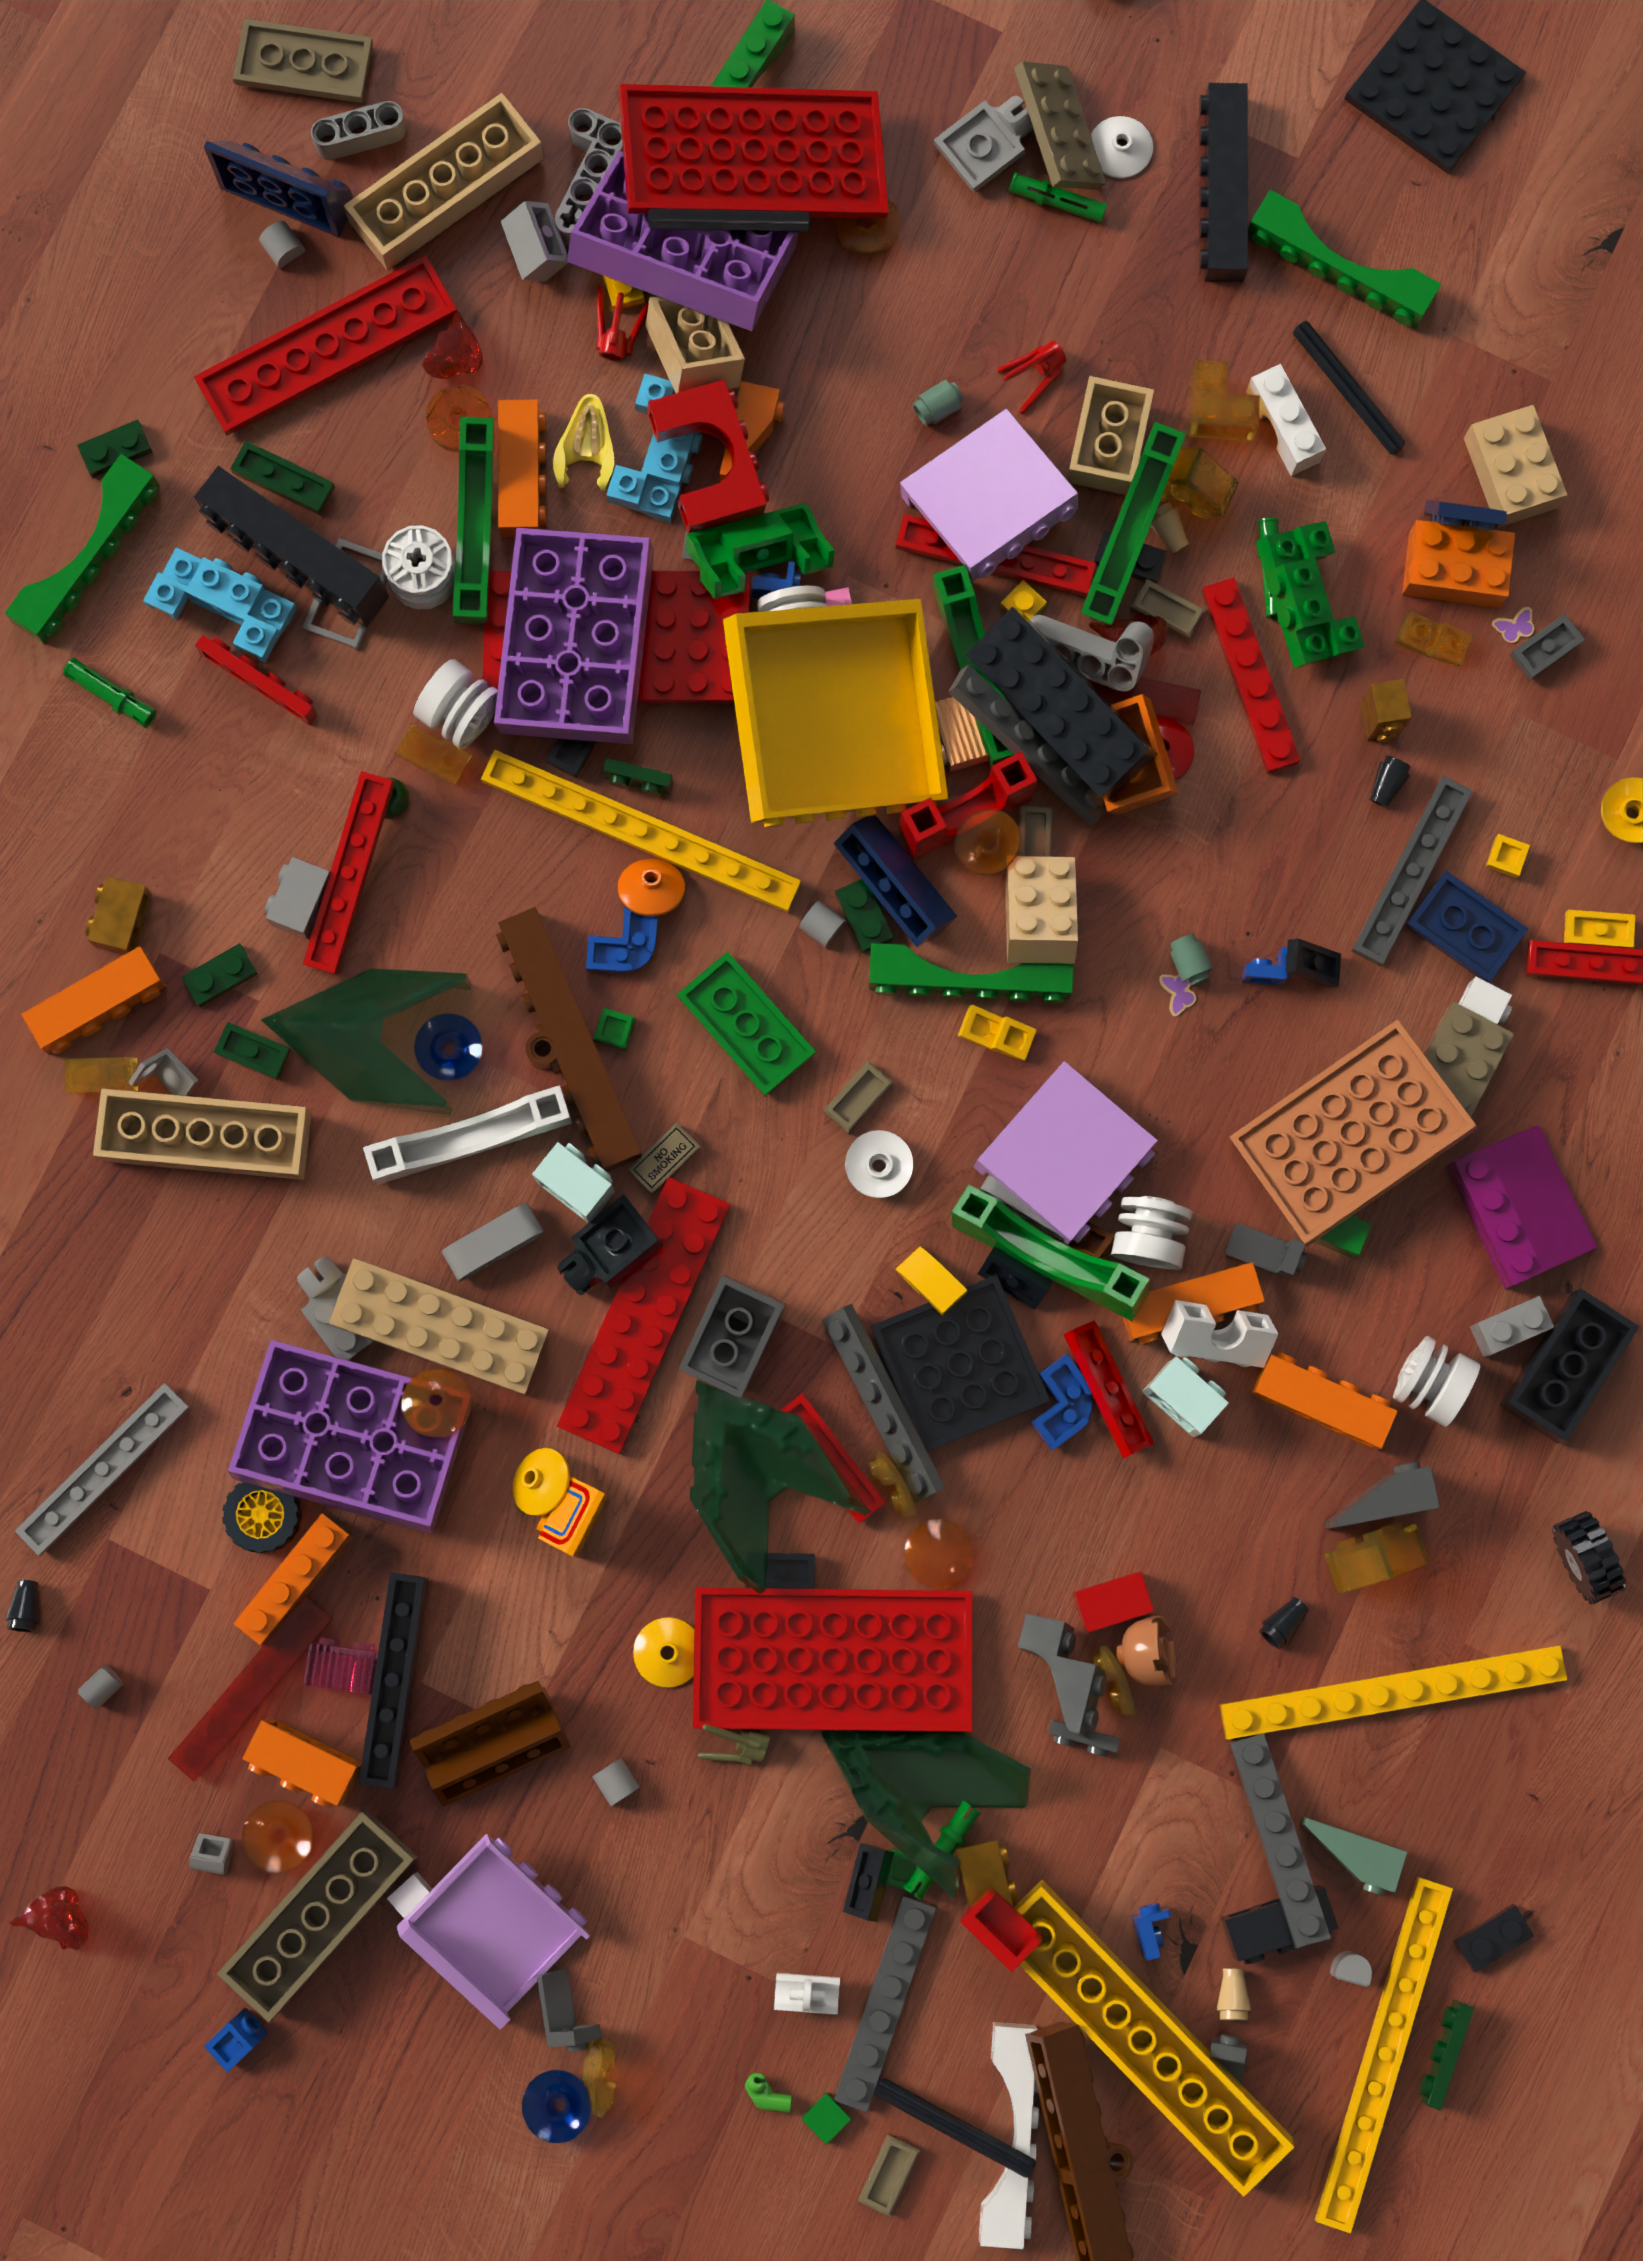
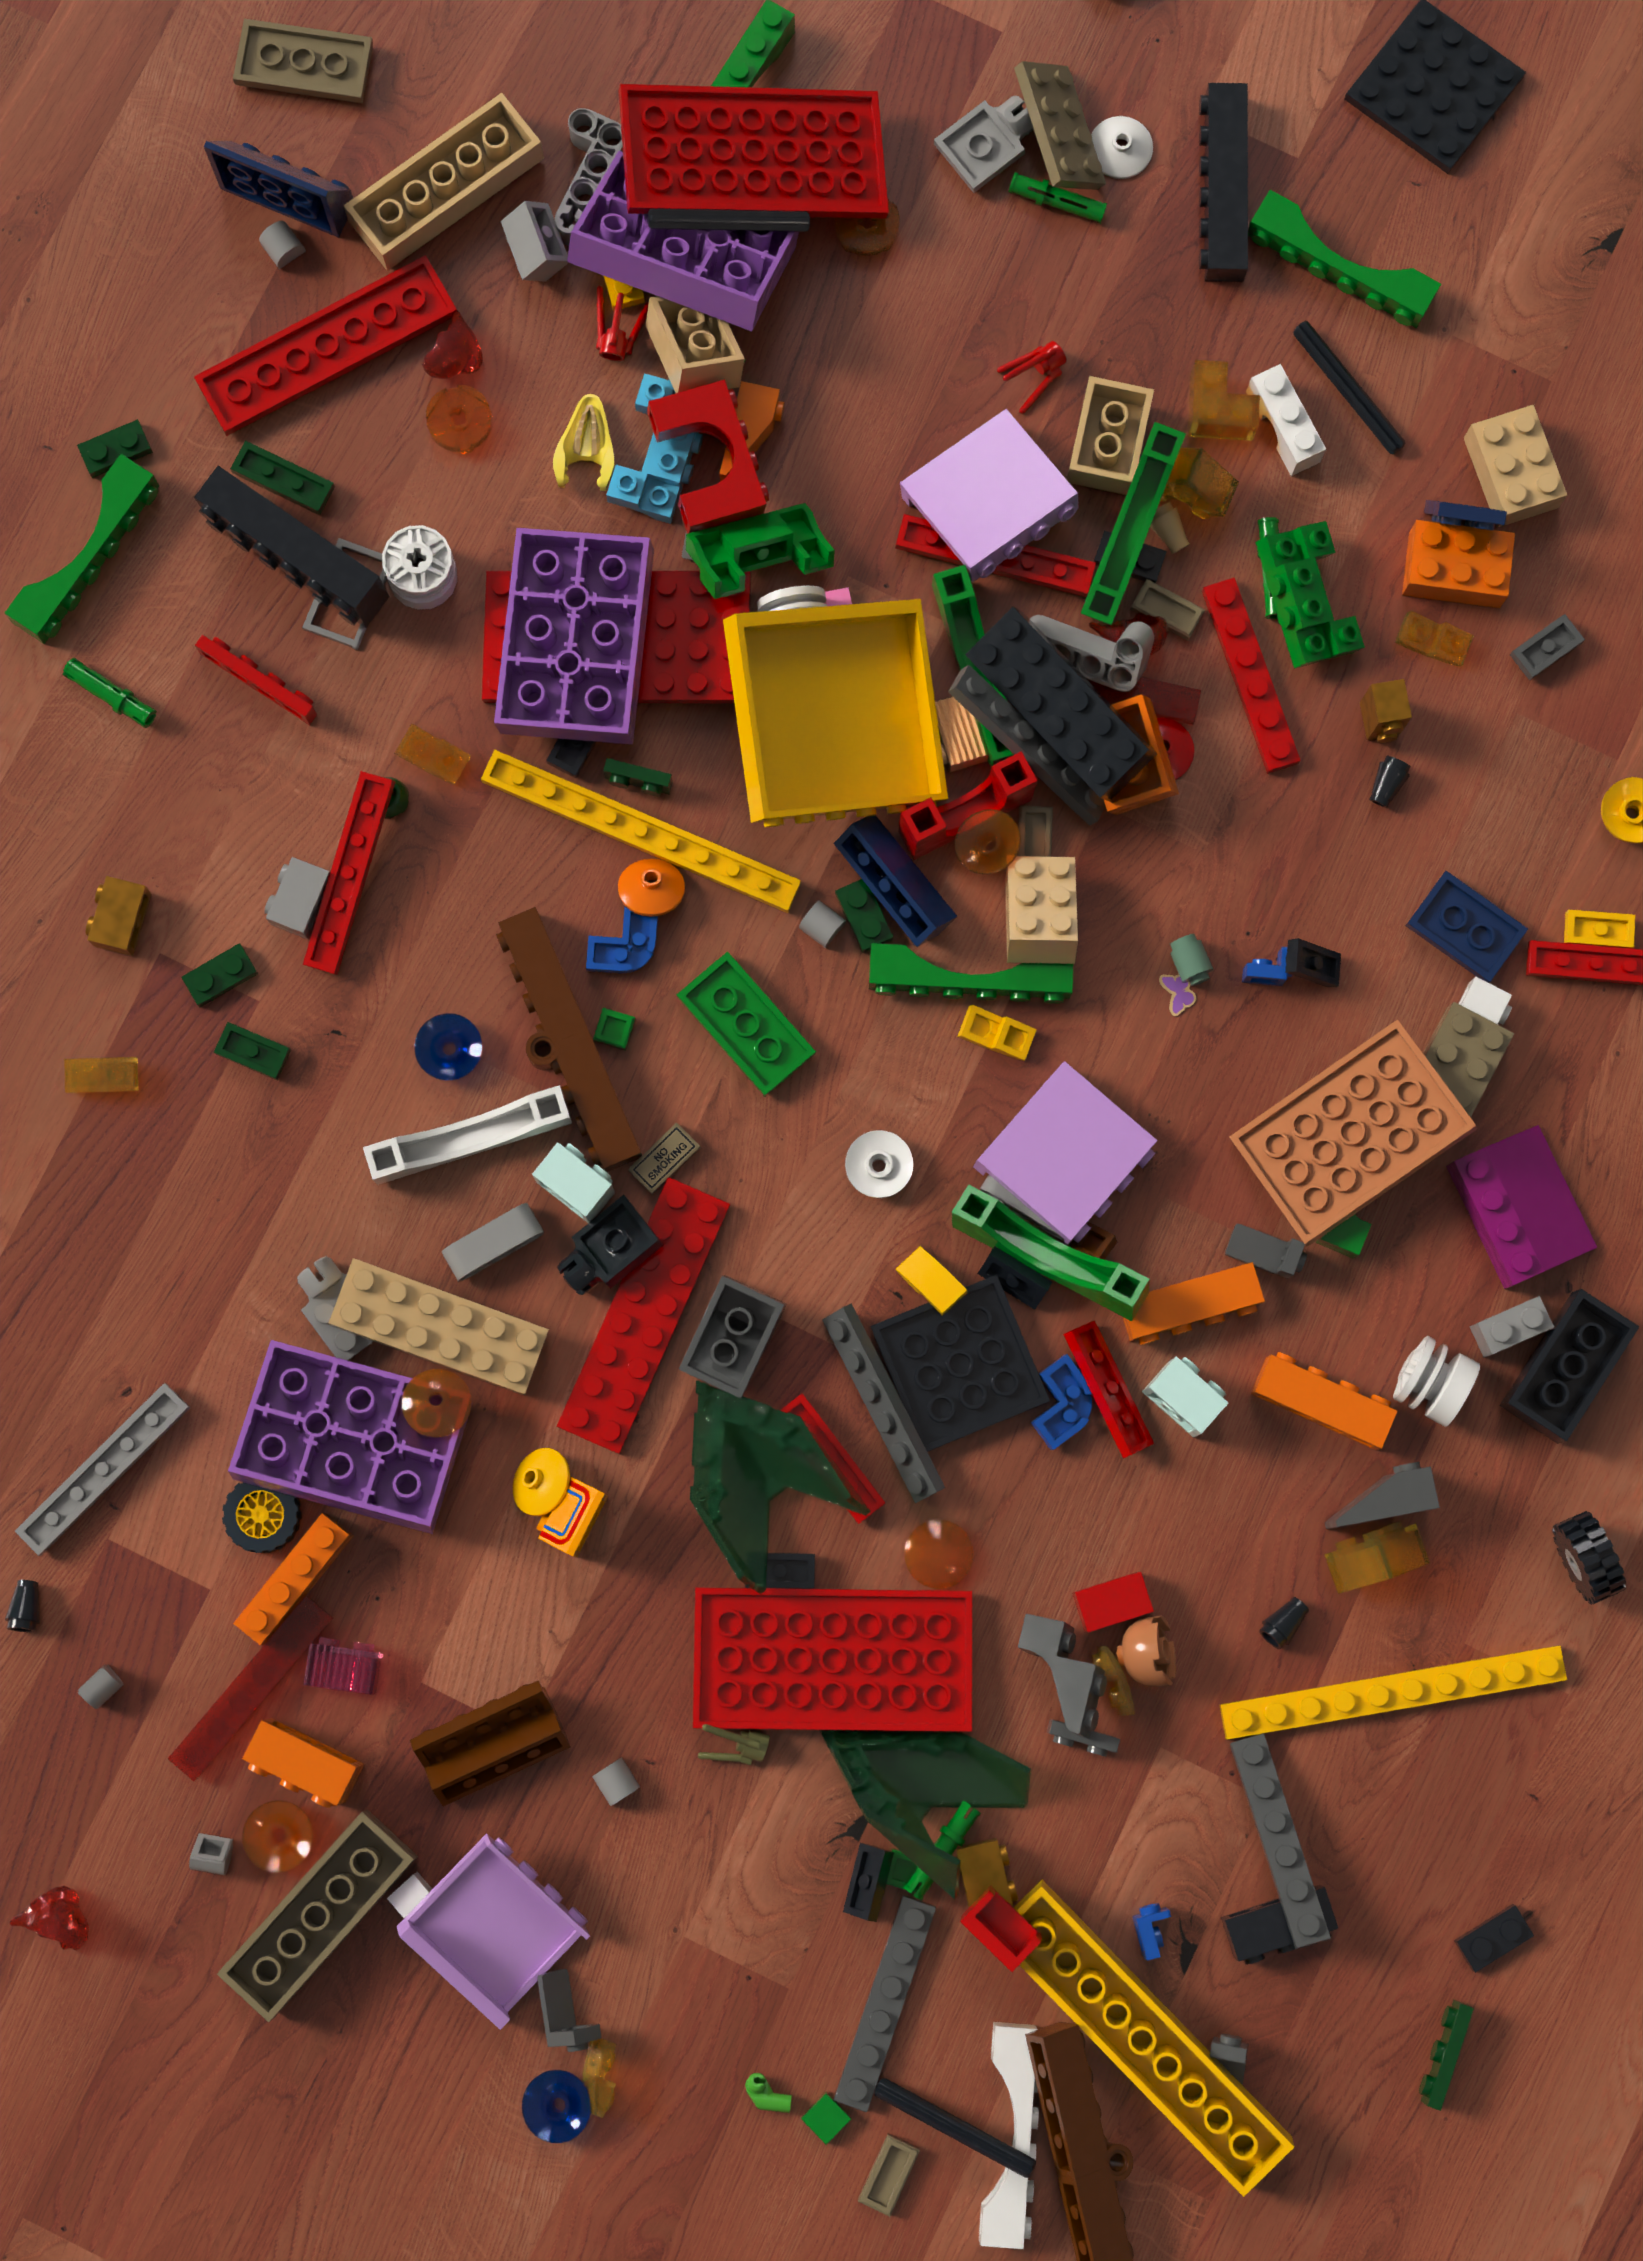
(93, 1001): orange brick -> none
(169, 1071): light grey bracket -> none
(202, 1134): tan brick -> none
(225, 593): medium azure bracket -> none
(236, 2039): blue bracket -> none
(343, 1031): clear green windscreen -> none
(368, 117): light grey beam -> none
(393, 1680): black brick -> none
(456, 703): white wheel -> none
(474, 520): green arch -> none
(519, 466): orange brick -> none
(648, 1655): yellow dish -> none
(771, 582): blue bracket -> none
(807, 1993): white hips -> none
(858, 1097): dark tan tile -> none
(887, 1473): clear yellow slope -> none
(938, 402): sand green brick -> none
(1025, 600): yellow plate -> none
(1151, 1232): white wheel -> none
(1233, 1996): tan cone -> none
(1243, 1342): white arch -> none
(1351, 1968): light grey brick -> none
(1363, 1858): sand green slope -> none
(1383, 2055): yellow plate -> none
(1411, 871): dark grey plate -> none
(1507, 856): yellow plate -> none
(1519, 626): medium lavender sticker -> none

